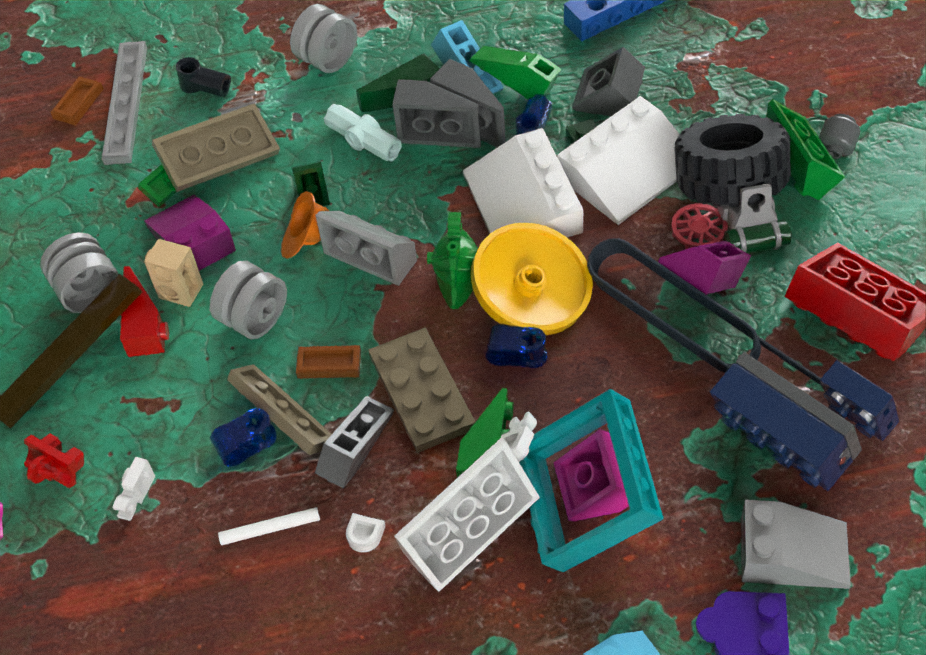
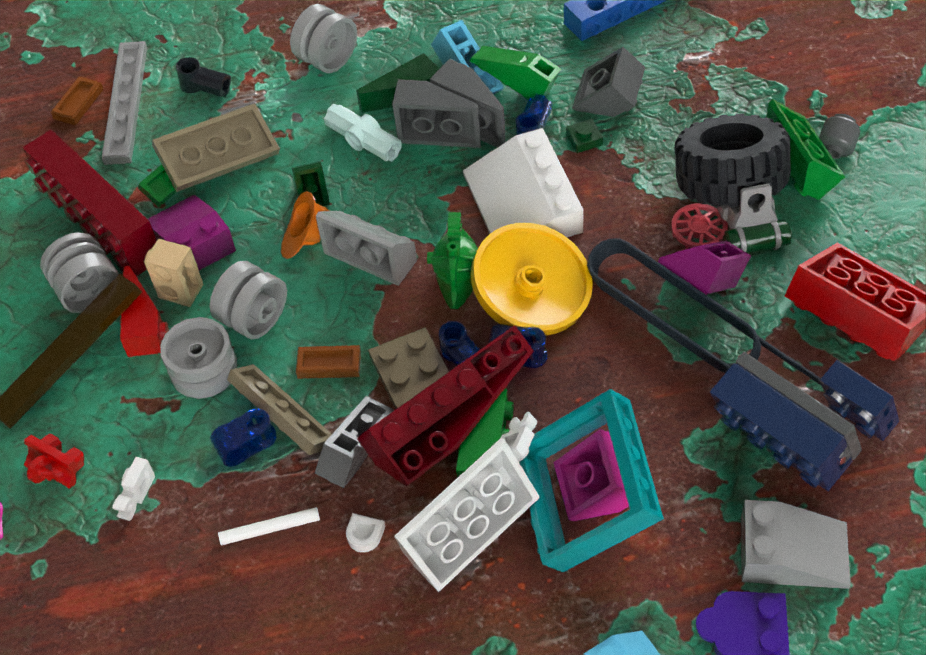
(90, 201): none -> dark red brick
(198, 357): none -> light grey wheel
(446, 411): none -> dark red wedge
(456, 351): none -> clear blue piece
(623, 160): white slope -> none

